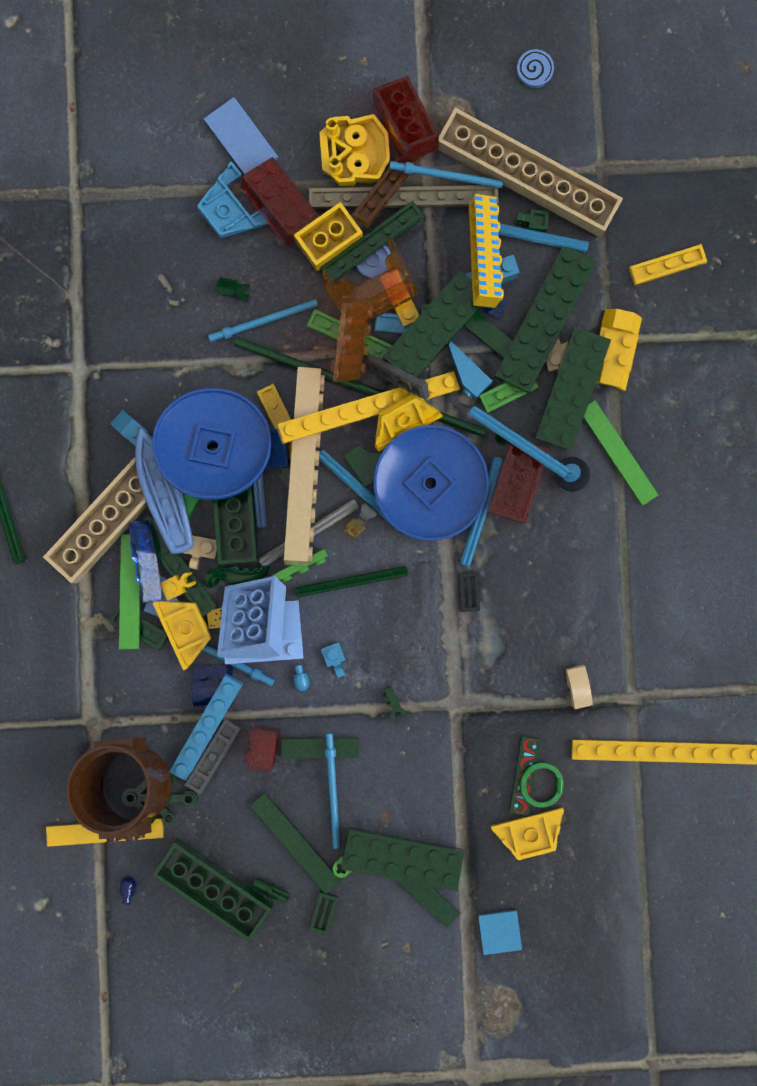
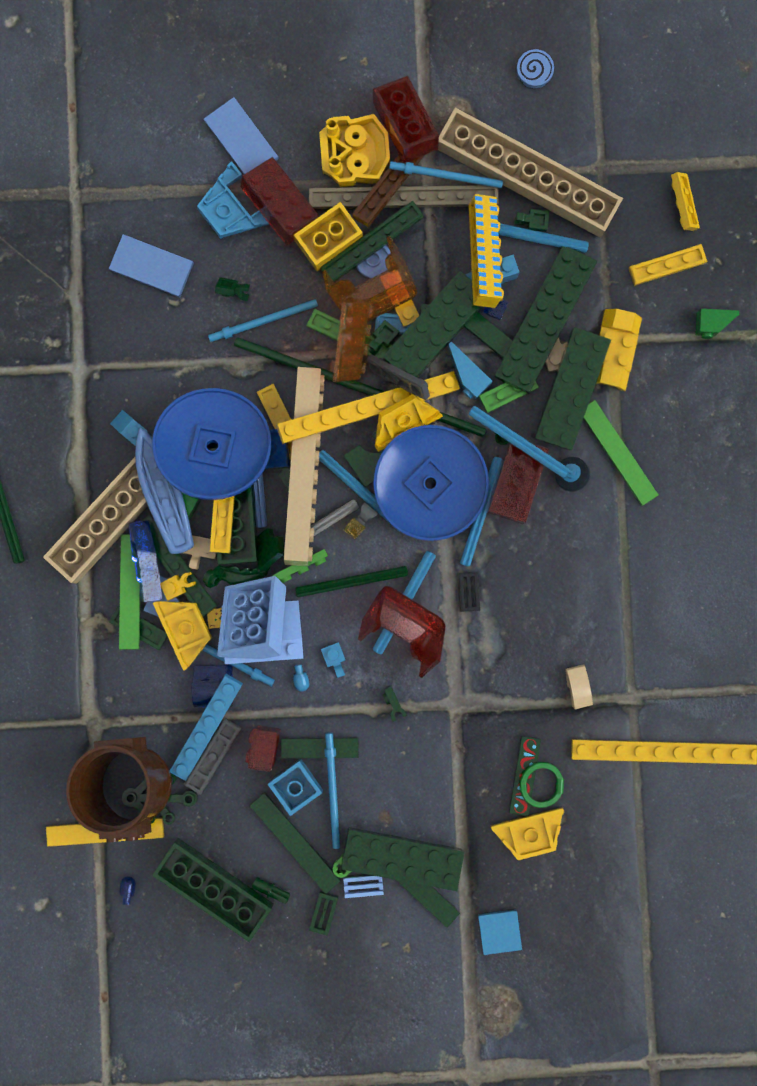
(151, 265): none -> medium blue tile
(222, 525): none -> yellow plate
(269, 549): none -> dark green tile
(295, 787): none -> dark azure brick
(362, 886): none -> light blue tile
(383, 335): none -> dark green plate
(409, 622): none -> clear red windscreen
(410, 592): none -> dark azure axle
(685, 201): none -> yellow plate
(712, 321): none -> green slope

